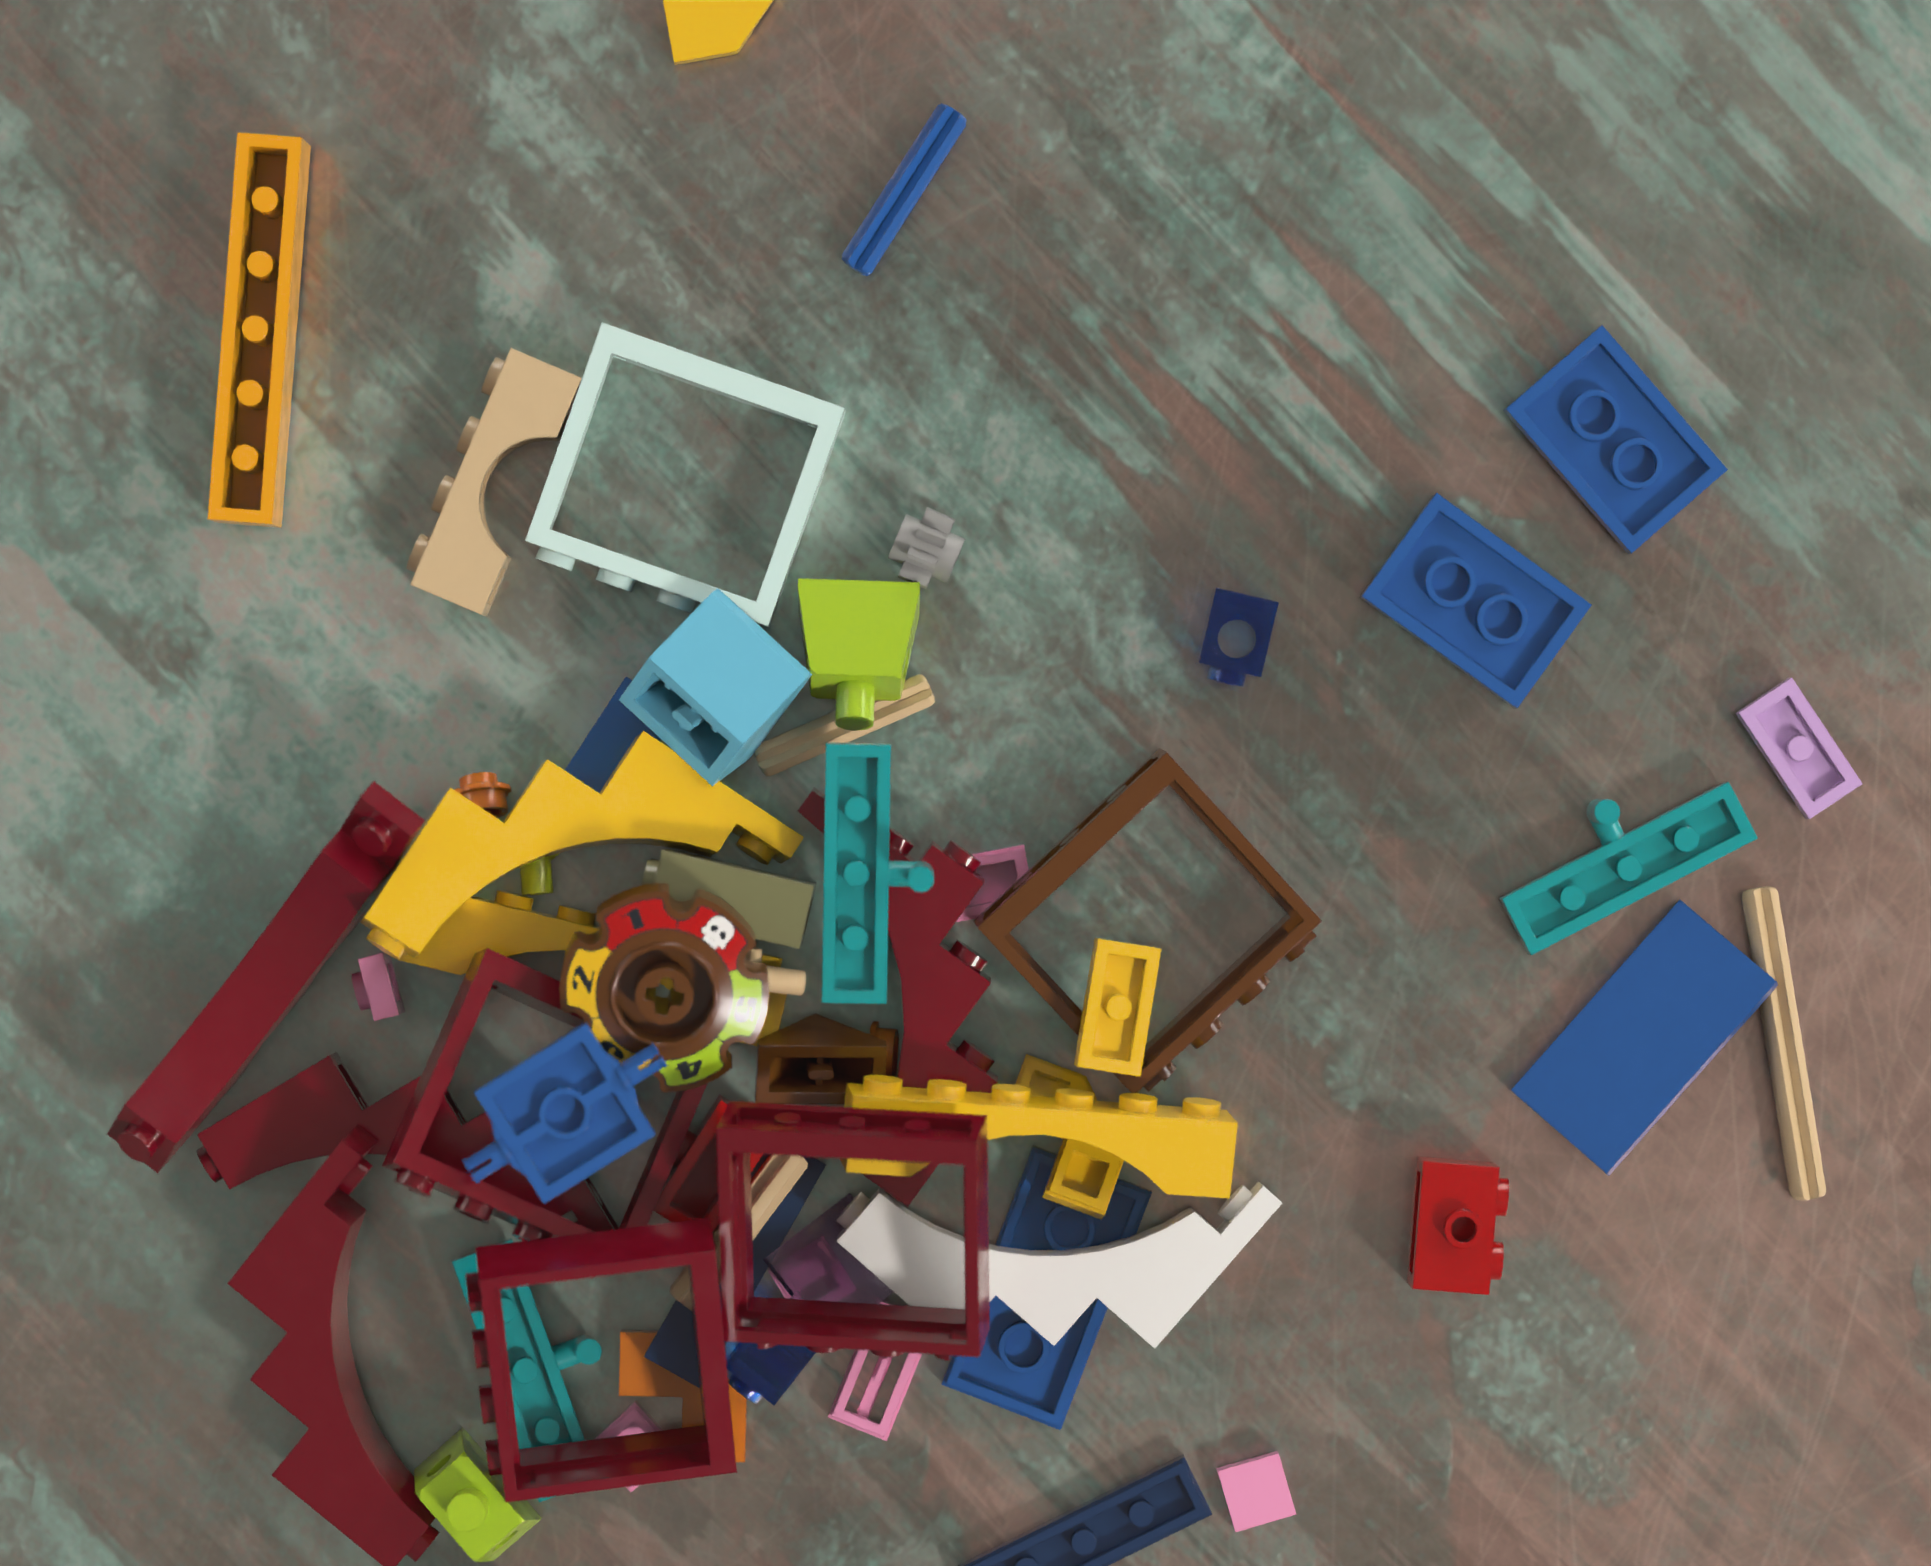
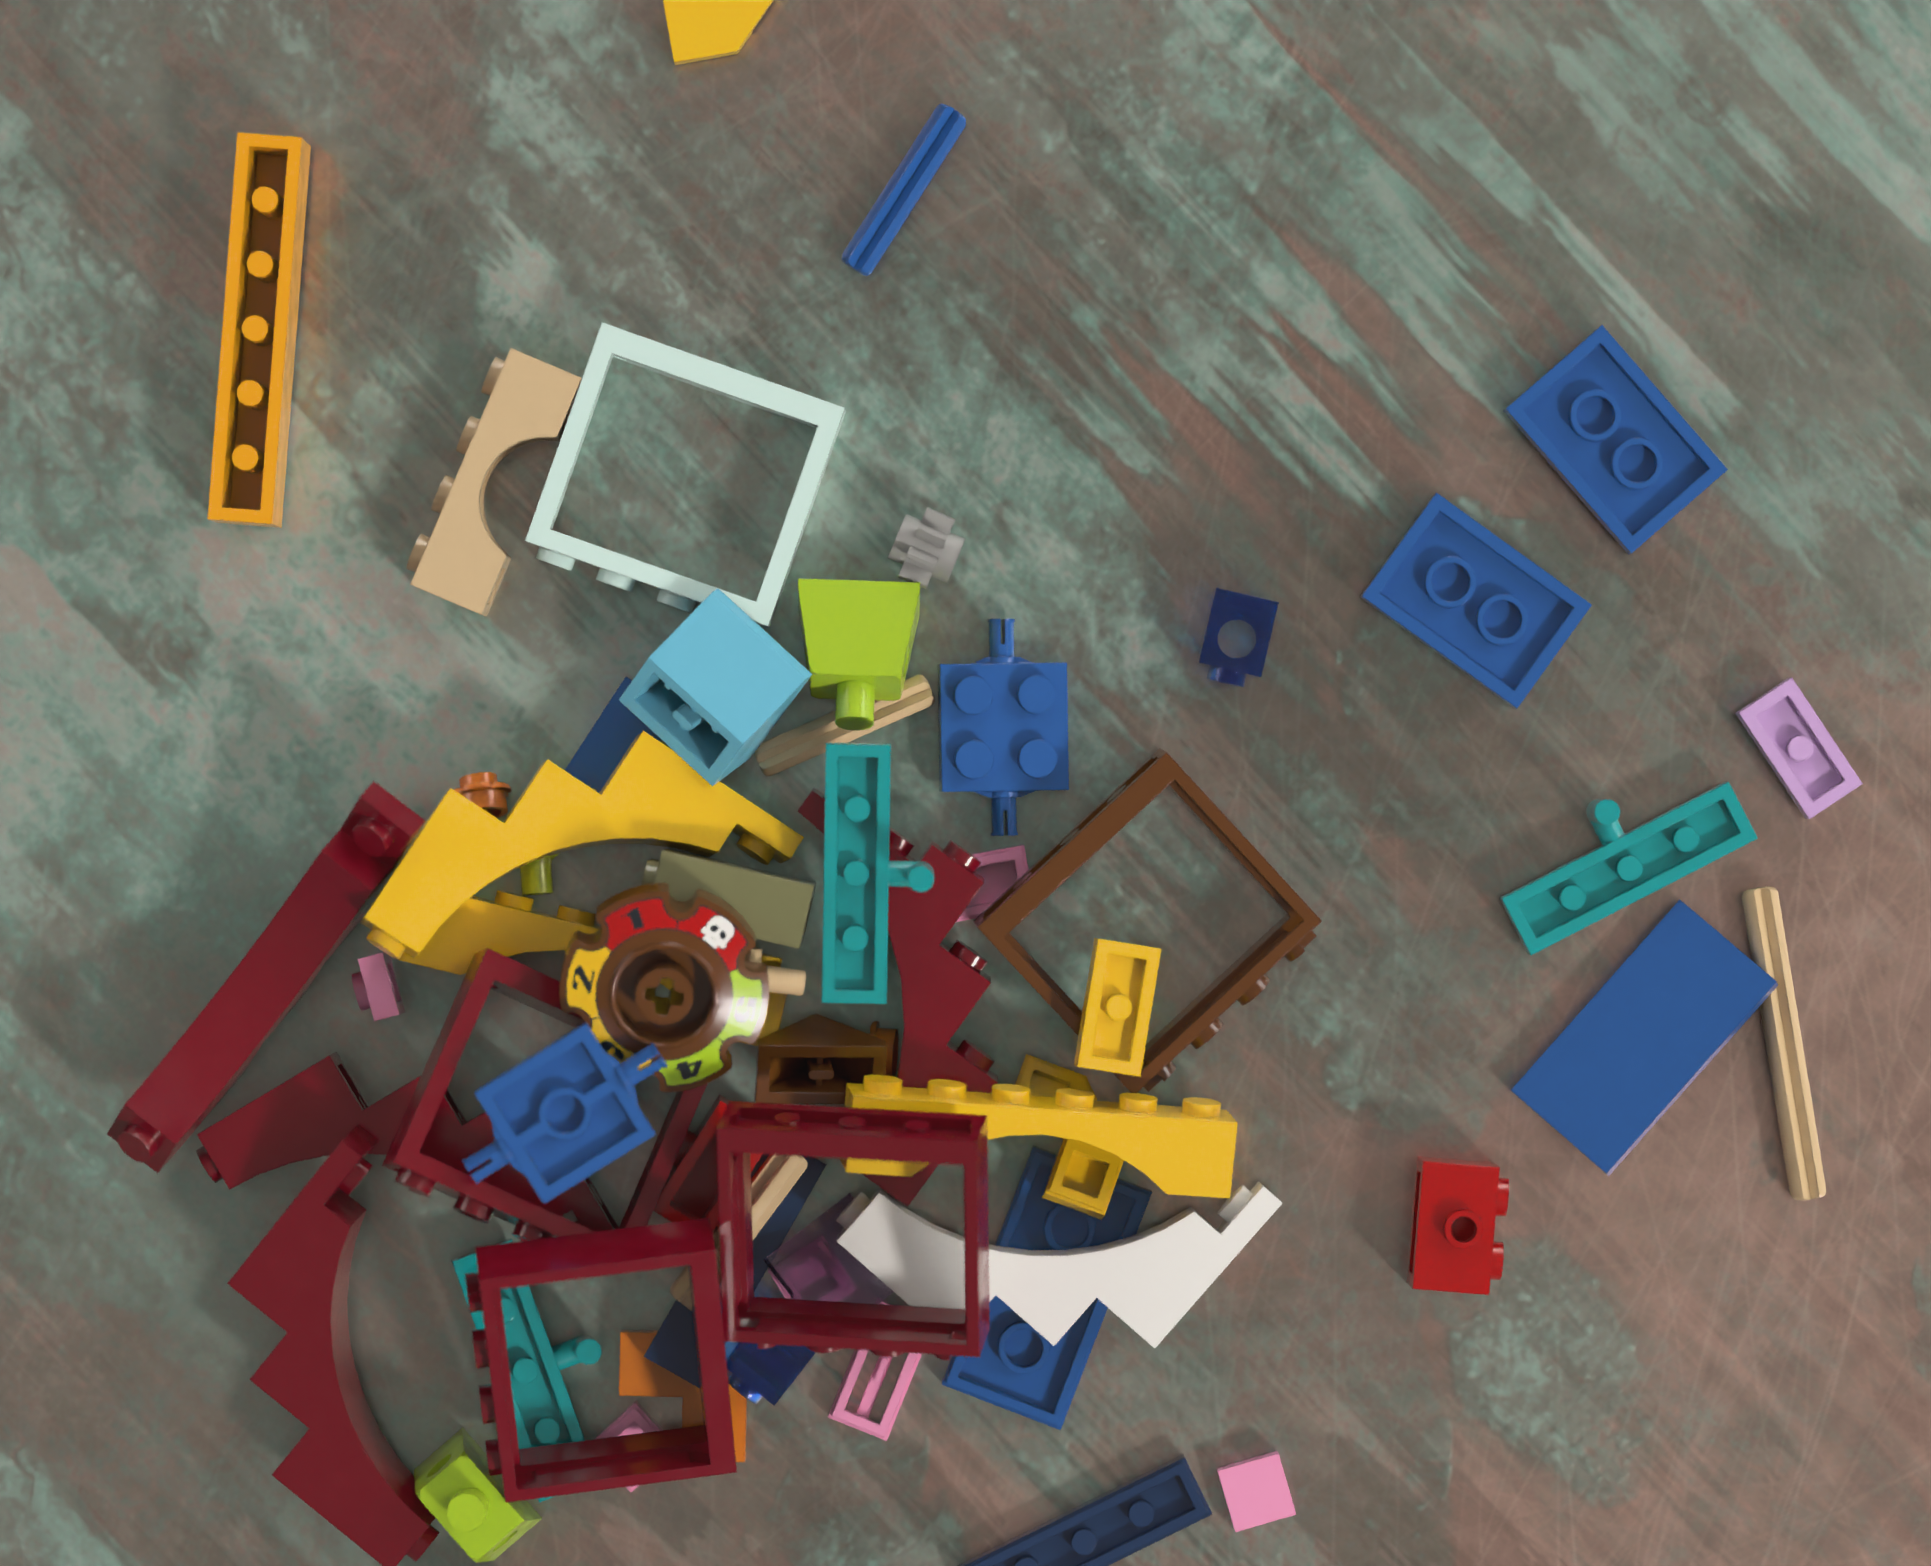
(1003, 727): none -> blue plate

